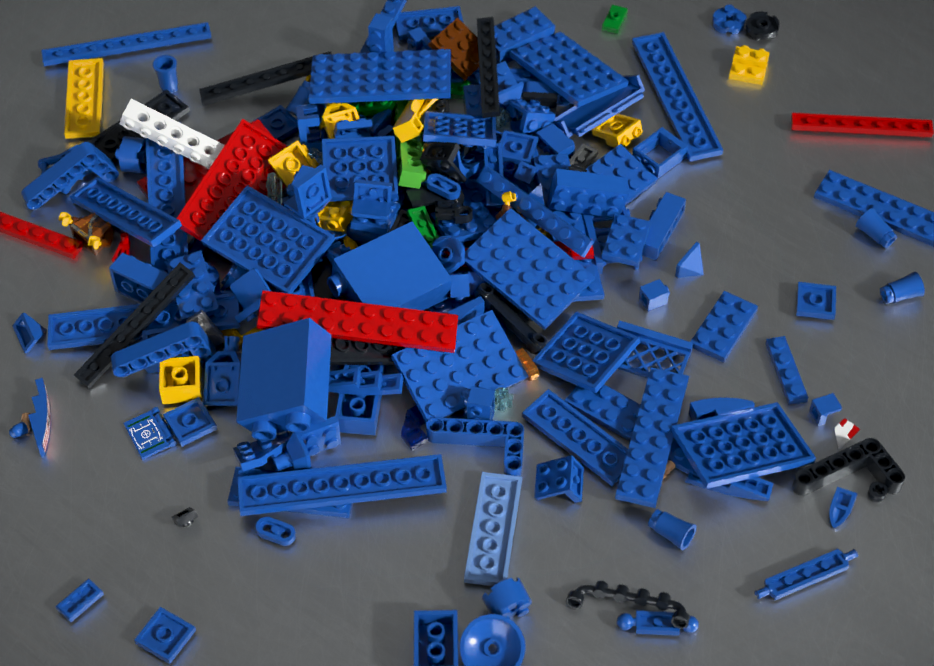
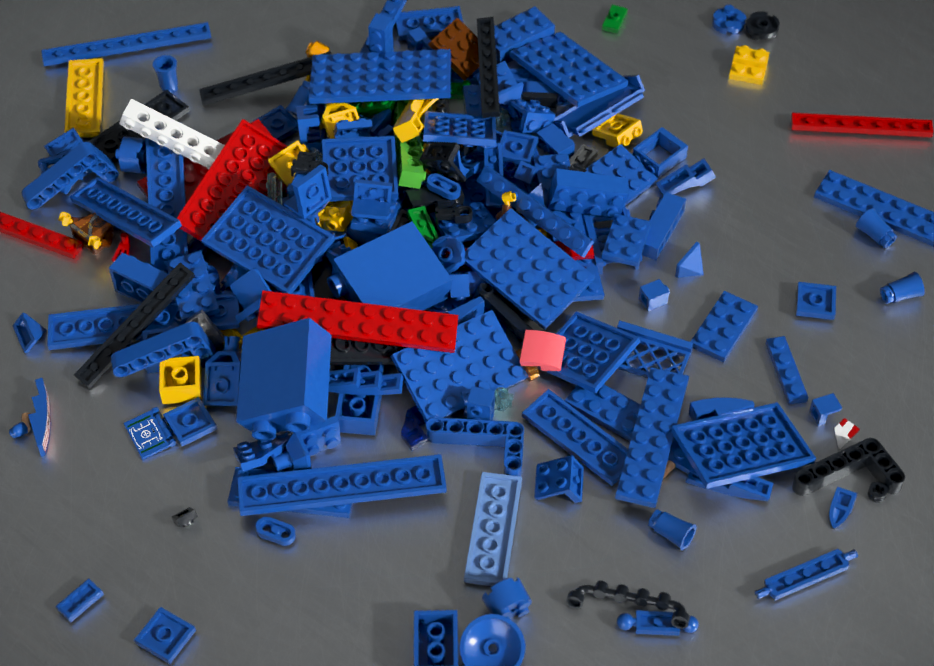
(63, 142): none -> blue plate
(306, 163): none -> black piece
(316, 48): none -> light orange head
(543, 350): none -> coral slope
(677, 96): blue plate -> none
(687, 177): none -> blue slope

